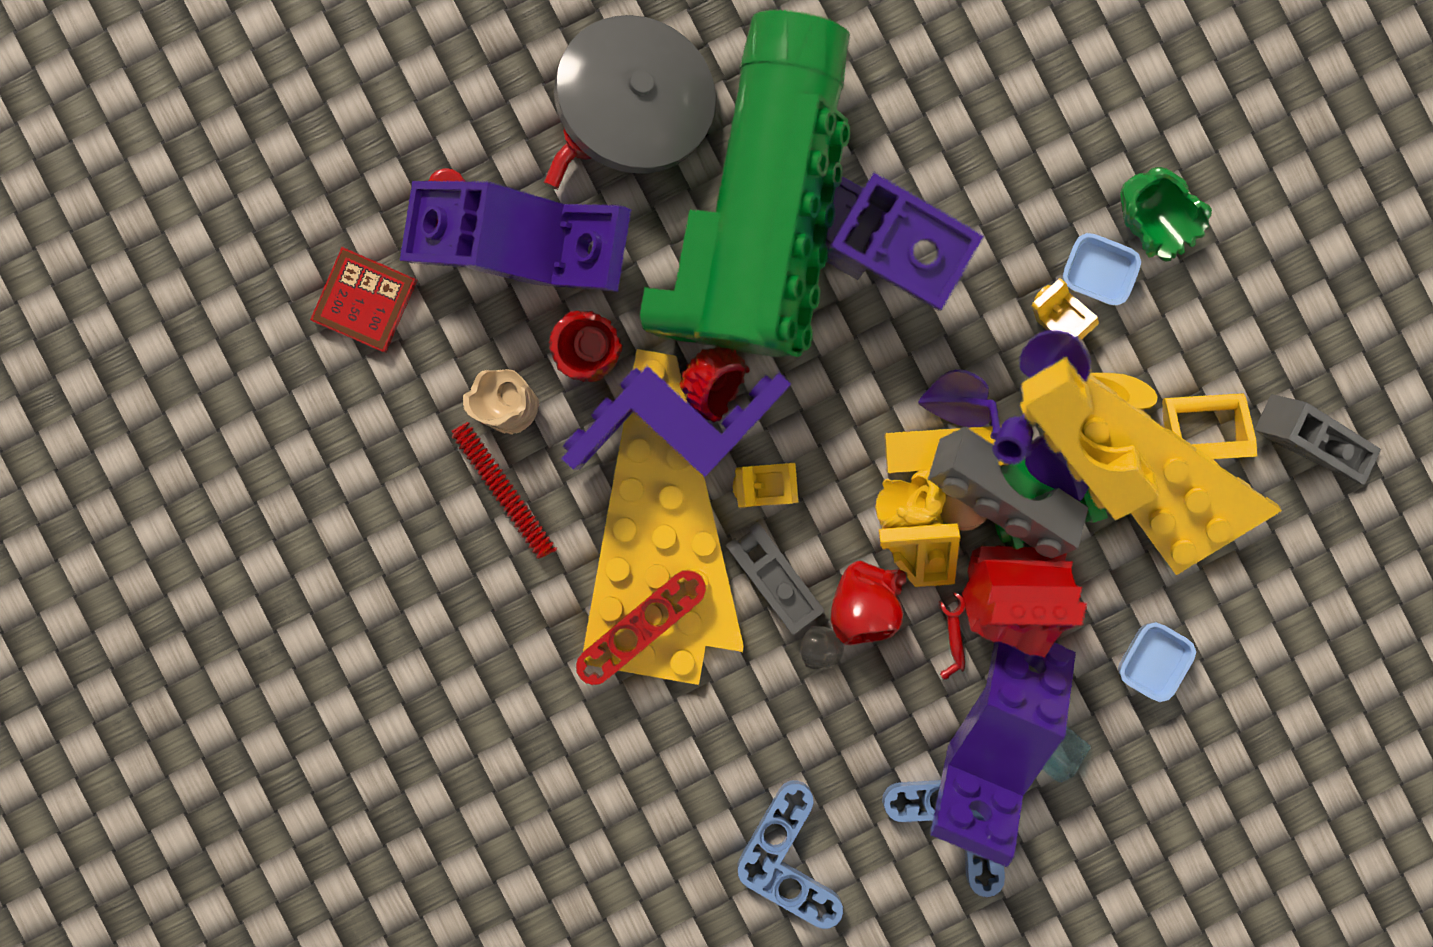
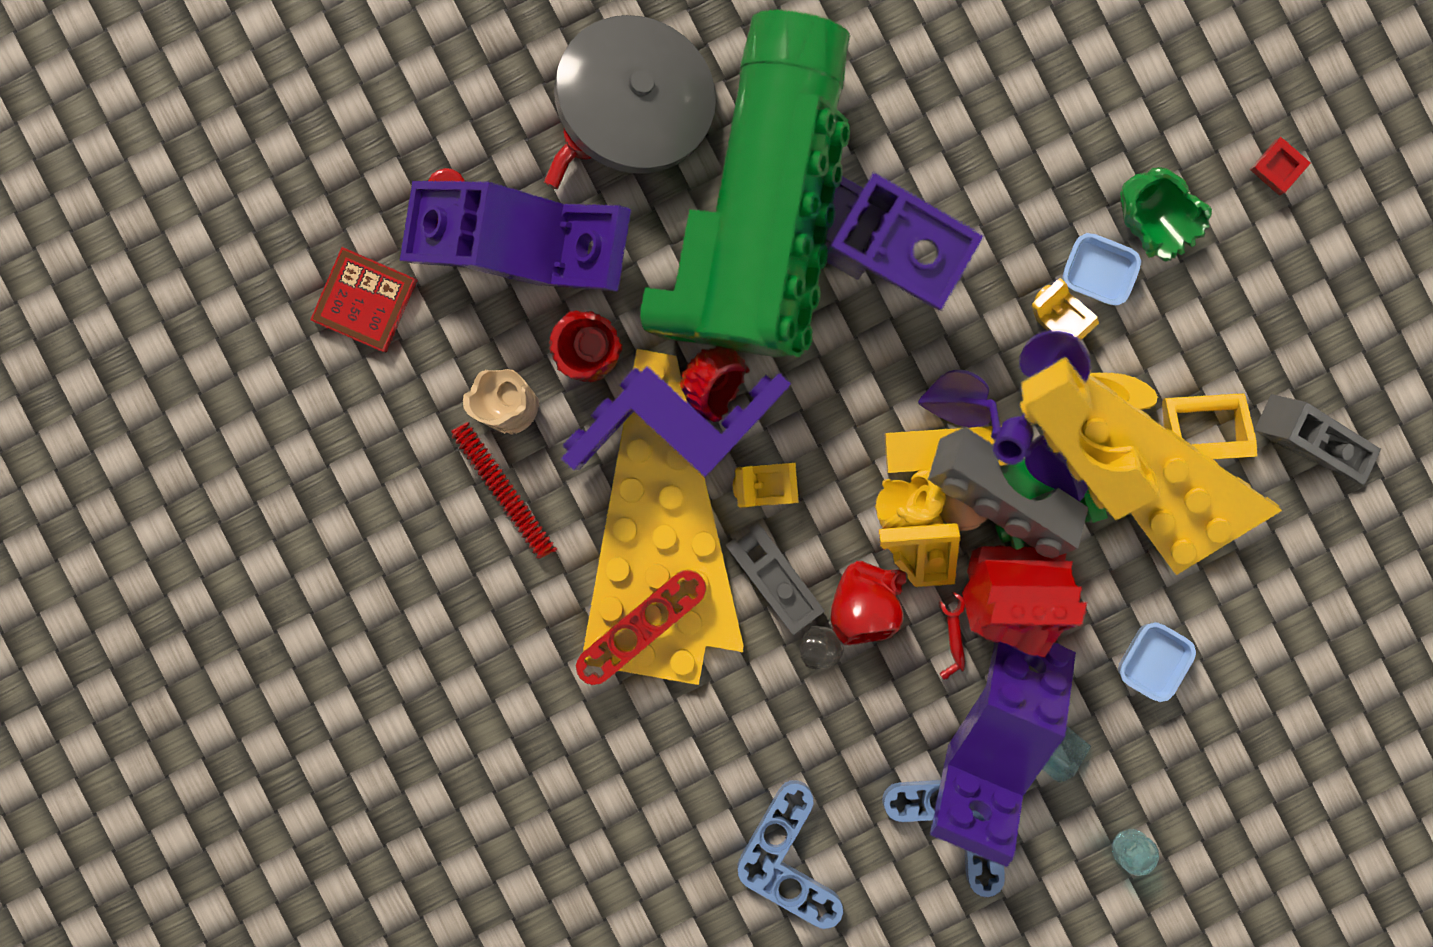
(1141, 858): none -> clear light blue wheel
(1280, 166): none -> red plate

